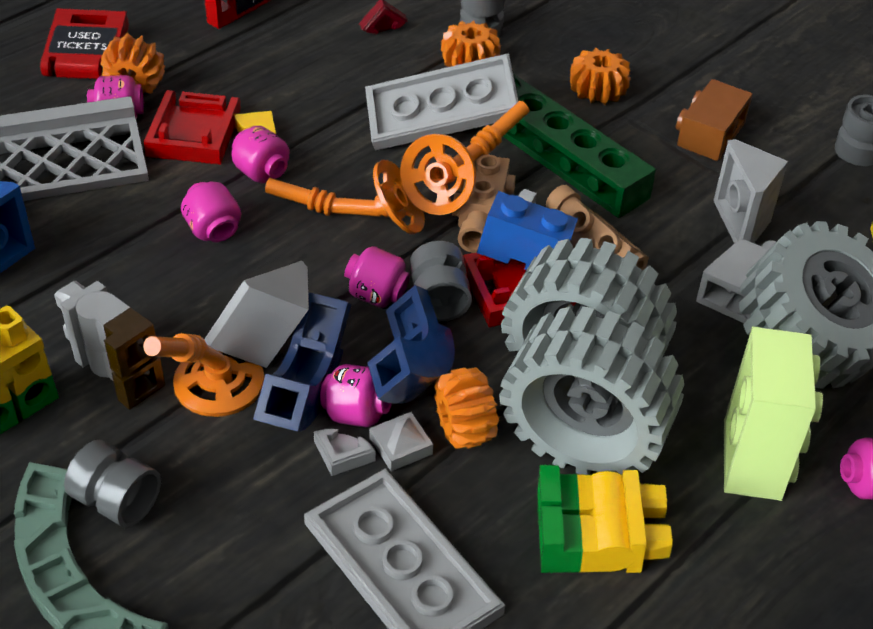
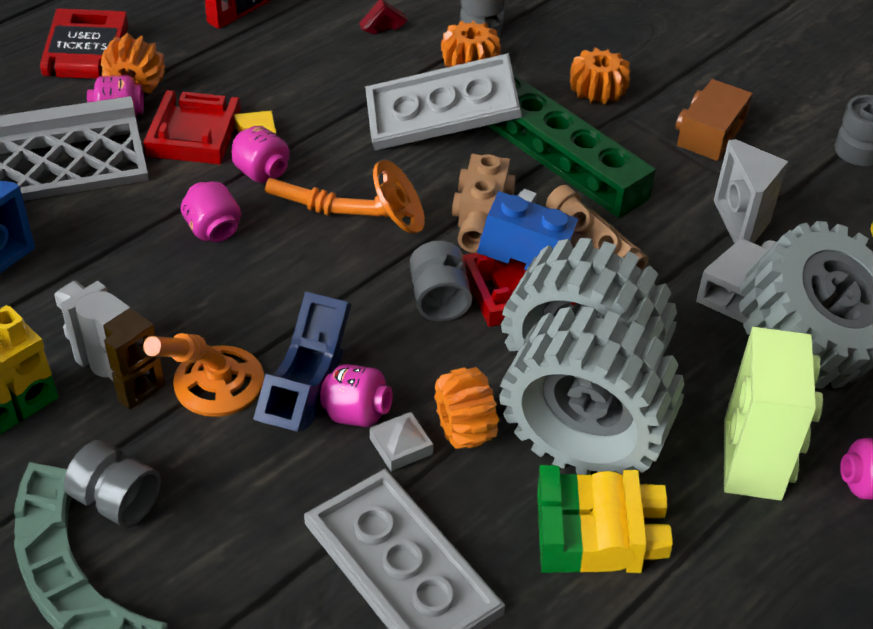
(262, 315): light grey slope -> none
(343, 451): light grey tile -> none
(377, 277): dark pink head -> none
(419, 350): dark blue arch -> none
(448, 167): orange dish -> none

